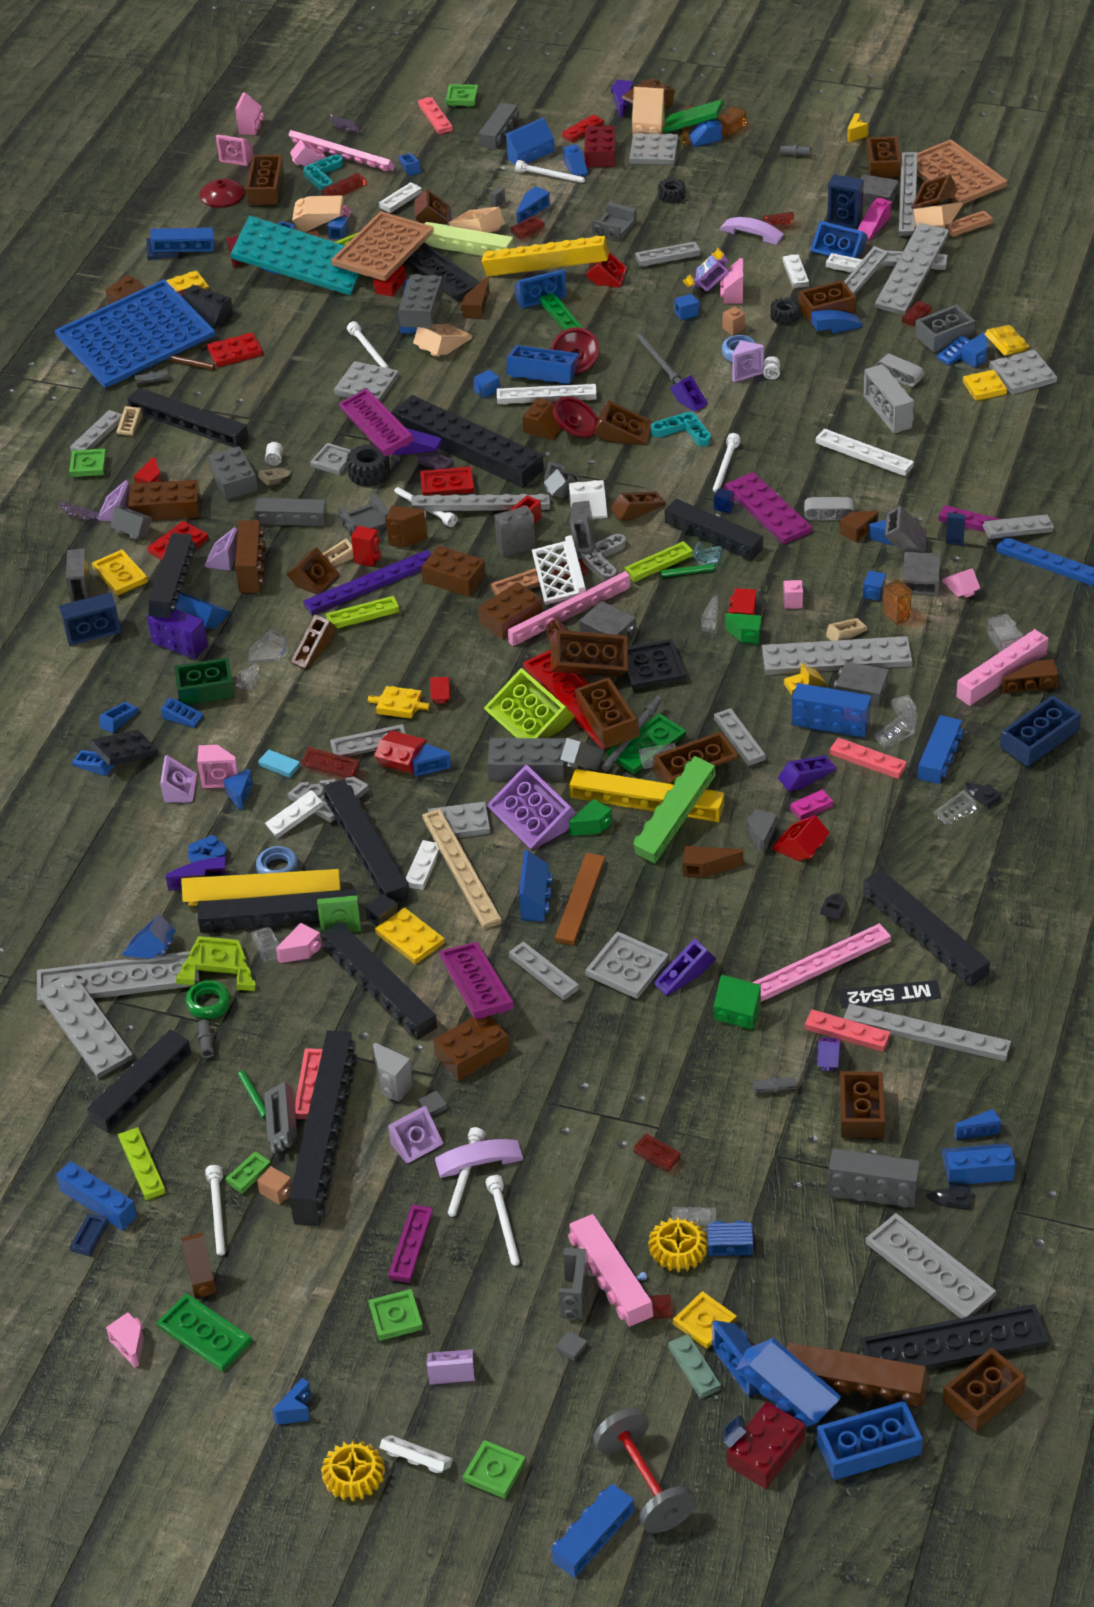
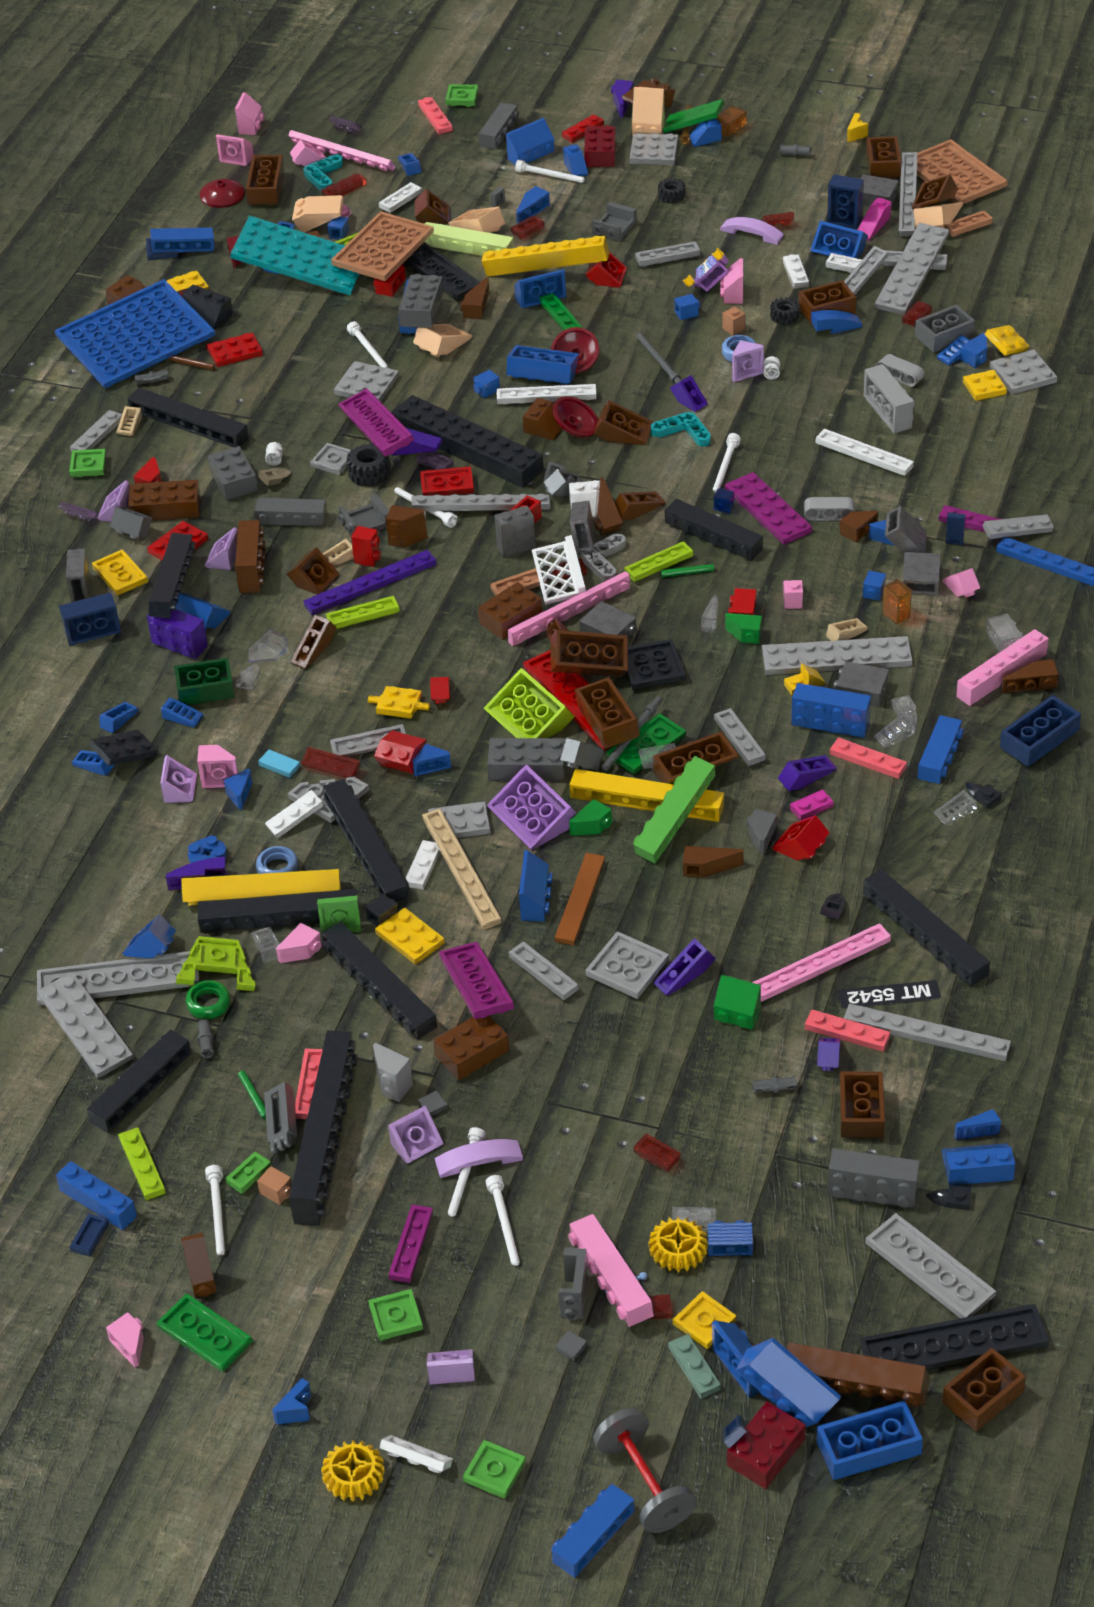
(453, 571): reddish brown brick -> none
(606, 514): none -> reddish brown slope
(707, 556): clear light blue bracket -> none

